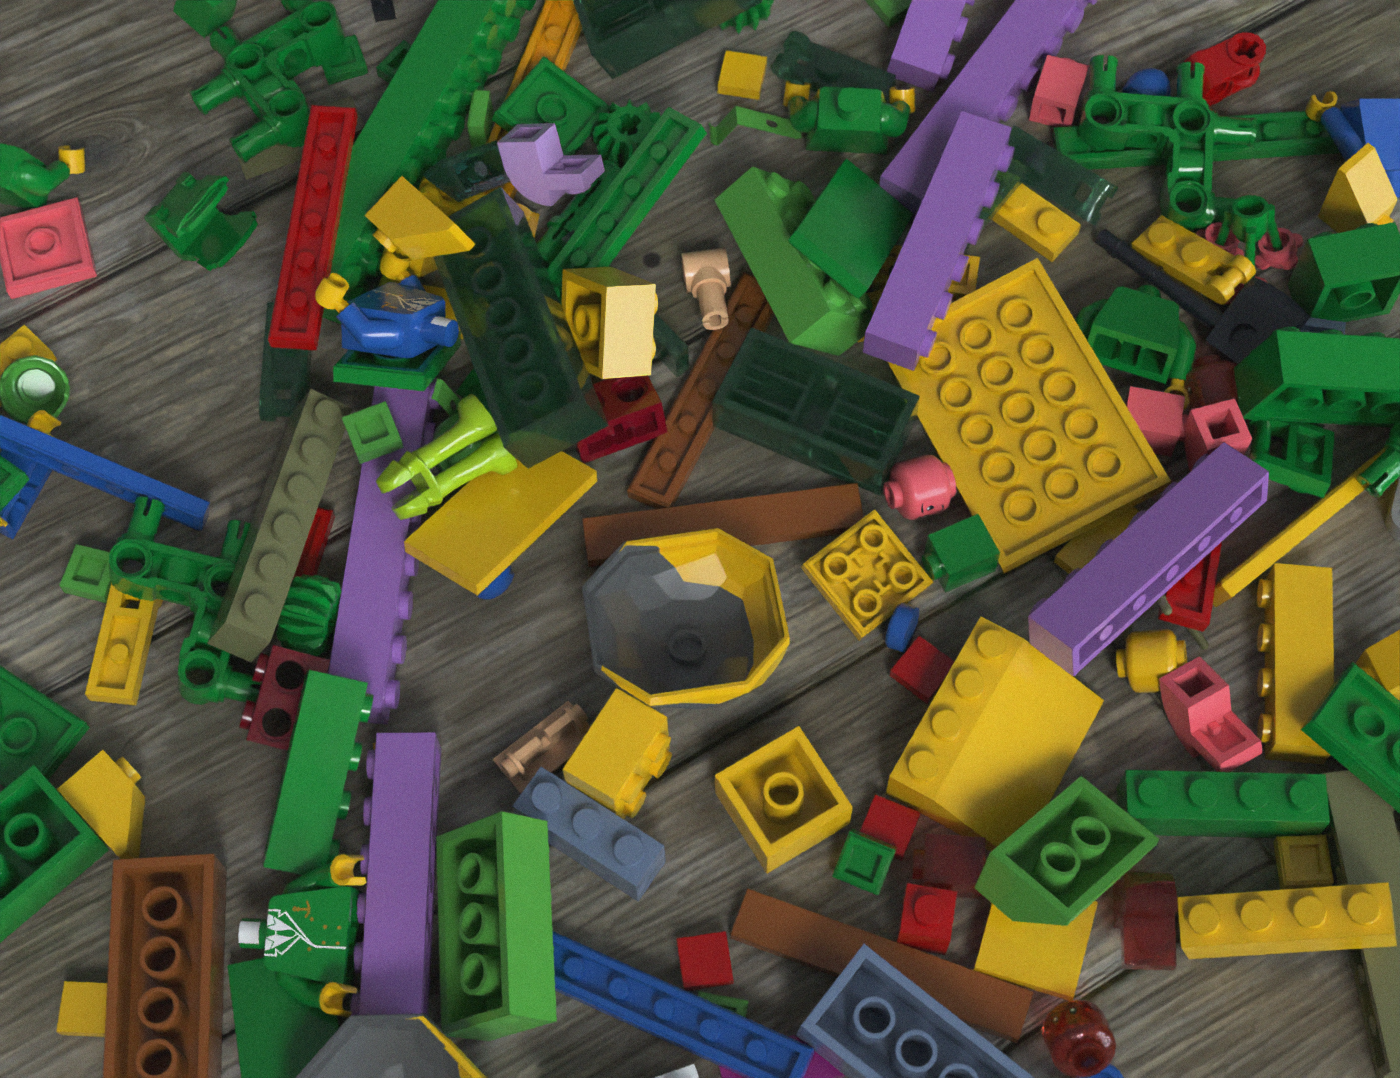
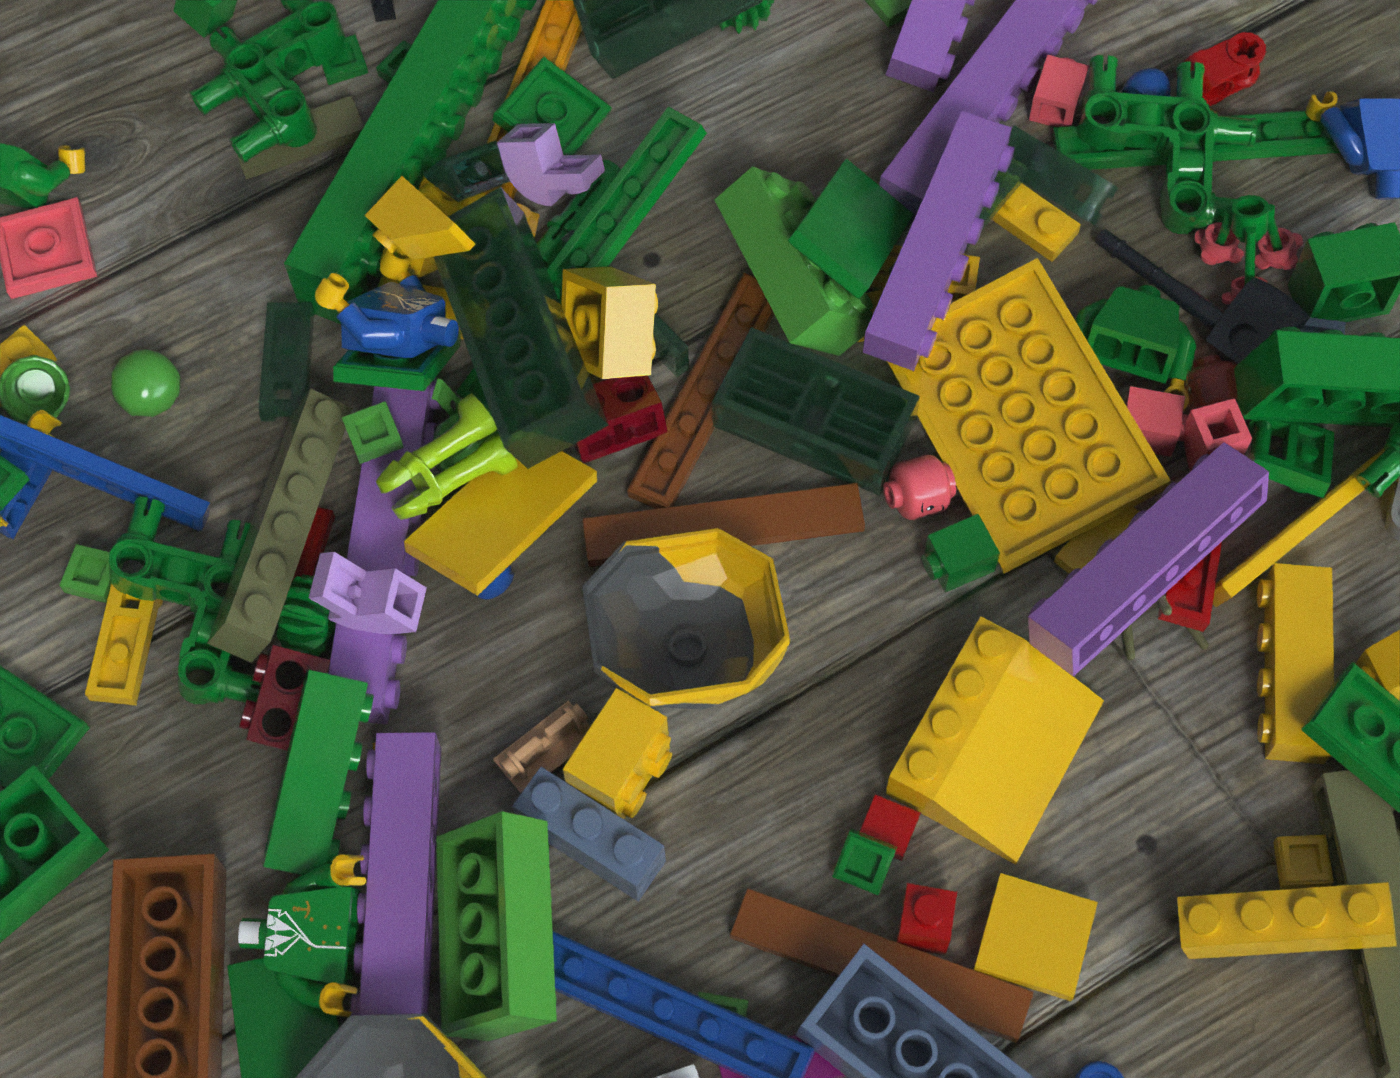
(83, 1009): yellow tile -> none
(109, 802): yellow slope -> none
(145, 383): none -> bright green hair
(195, 227): green piece -> none
(313, 227): red tile -> none
(367, 600): none -> lavender brick
(480, 118): bright green tile -> none
(623, 131): green gear -> none
(705, 961): red tile -> none
(707, 277): light nougat pin -> none
(742, 75): yellow tile -> none
(751, 119): bright green piece -> none
(783, 799): yellow brick -> none
(827, 67): clear green plate -> none
(848, 117): green torso -> none
(866, 574): yellow tile -> none
(902, 627): blue tile -> none
(922, 669): red tile -> none
(950, 863): clear red brick -> none
(1063, 857): bright green slope -> none
(1079, 1038): clear red head -> none
(1146, 917): clear red brick -> none
(1149, 657): yellow head -> none
(1194, 259): yellow plate -> none
(1202, 717): coral brick -> none
(1225, 803): green brick -> none
(1359, 193): yellow slope -> none

